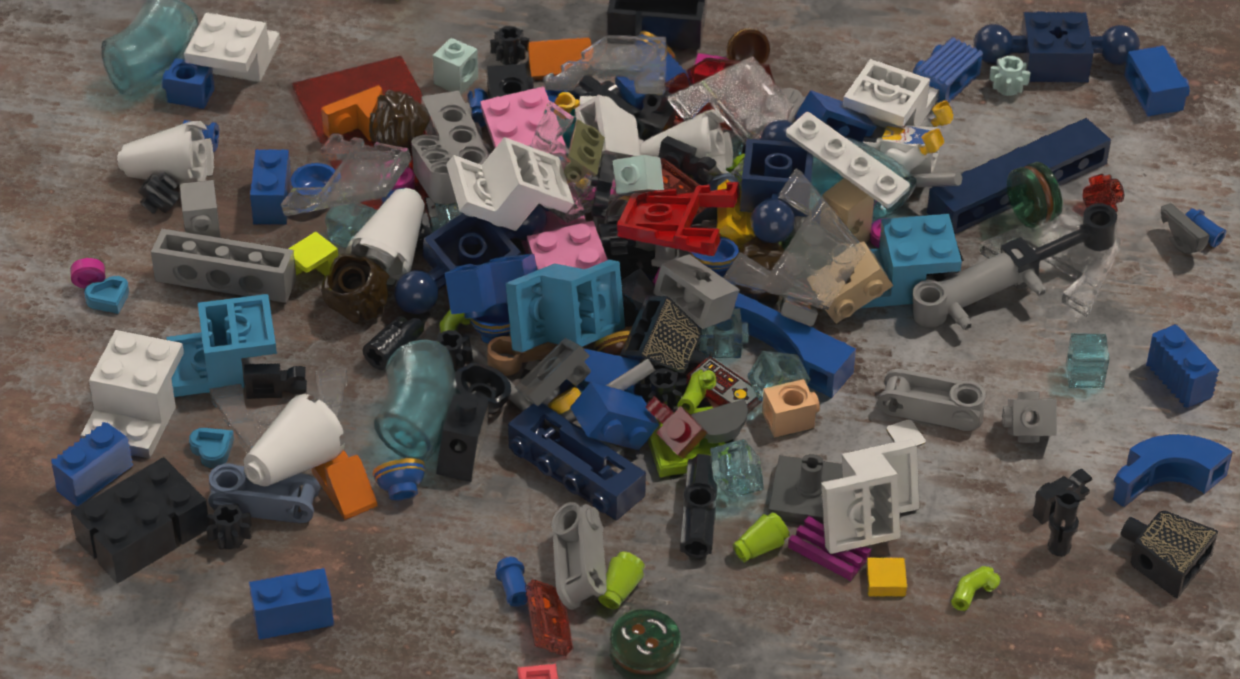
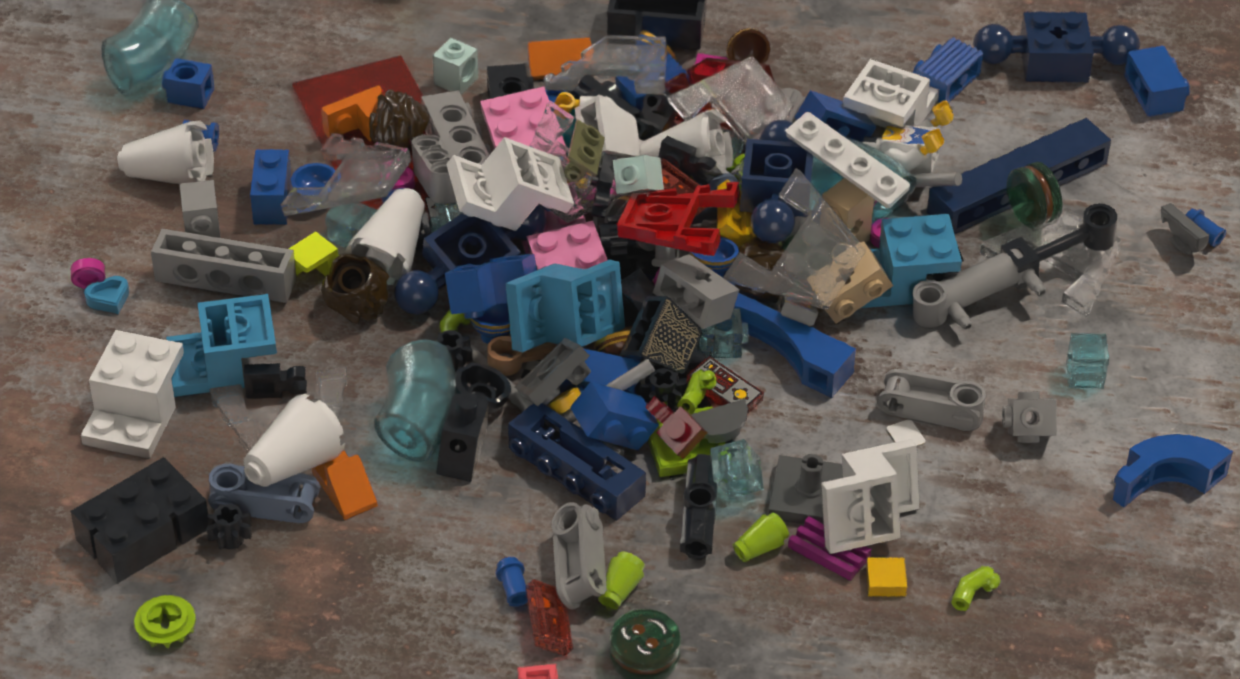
(91, 463): blue brick -> none
(150, 616): none -> lime gear
(159, 193): black gear -> none
(211, 445): dark azure tile -> none
(232, 46): white bracket -> none
(291, 603): blue brick -> none
(390, 339): black hinge -> none
(400, 477): blue piece -> none
(475, 105): blue pin -> none
(509, 45): black gear -> none
(775, 369): clear light blue brick -> none
(789, 408): light nougat brick -> none
(1009, 75): light aqua gear -> none
(1046, 495): black plate -> none
(1065, 509): black pin -> none
(1103, 191): clear red gear -> none
(1169, 549): black torso -> none
(1182, 366): blue brick -> none

